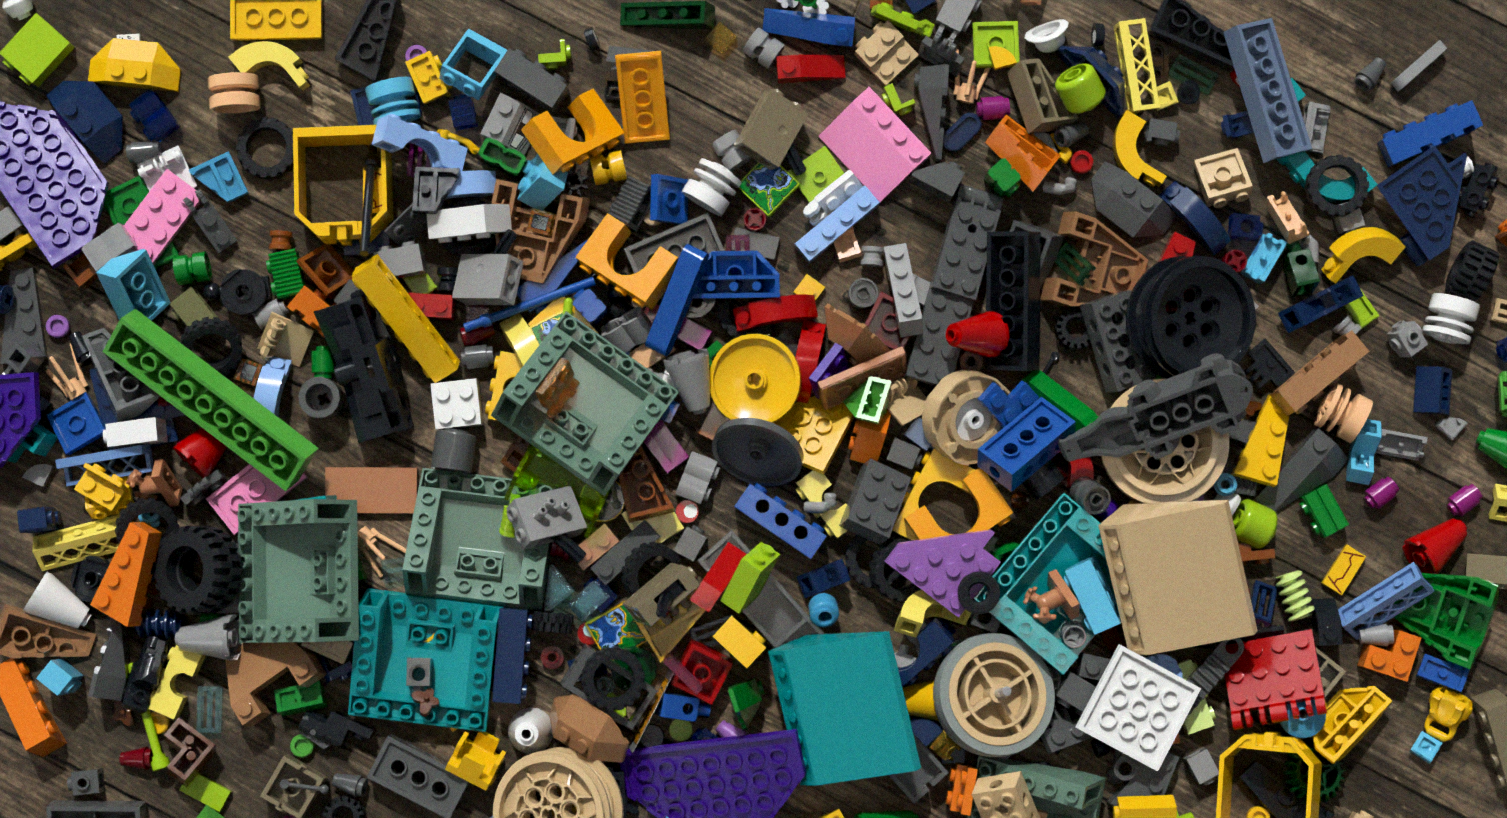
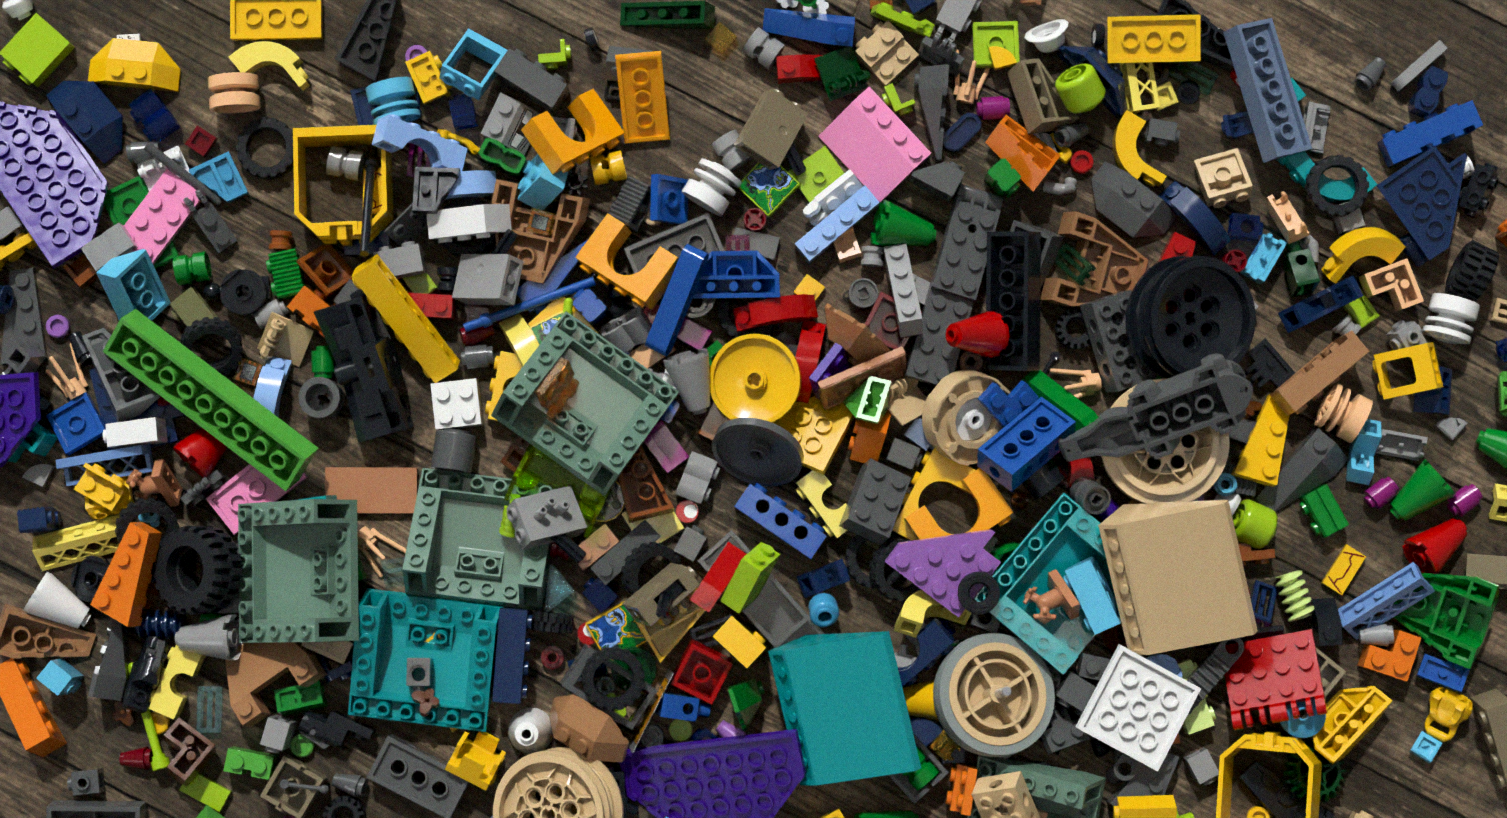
(182, 173): none -> dark grey bar
(201, 141): none -> dark red plate
(241, 759): none -> bright green brick
(278, 733): none -> light grey brick
(345, 163): none -> light grey wheel
(588, 600): clear light blue brick -> none
(683, 673): clear pink tile -> none
(821, 507): light grey arm -> none
(841, 73): none -> dark green hinge
(900, 226): none -> green cone
(923, 775): none -> green wheel
(1074, 638): light grey wheel -> none
(1088, 383): none -> light nougat plant
(1153, 38): none -> yellow plate
(1397, 280): none -> light nougat brick
(1421, 492): none -> green cone
(1425, 368): none -> yellow window
(1427, 93): none -> dark blue brick

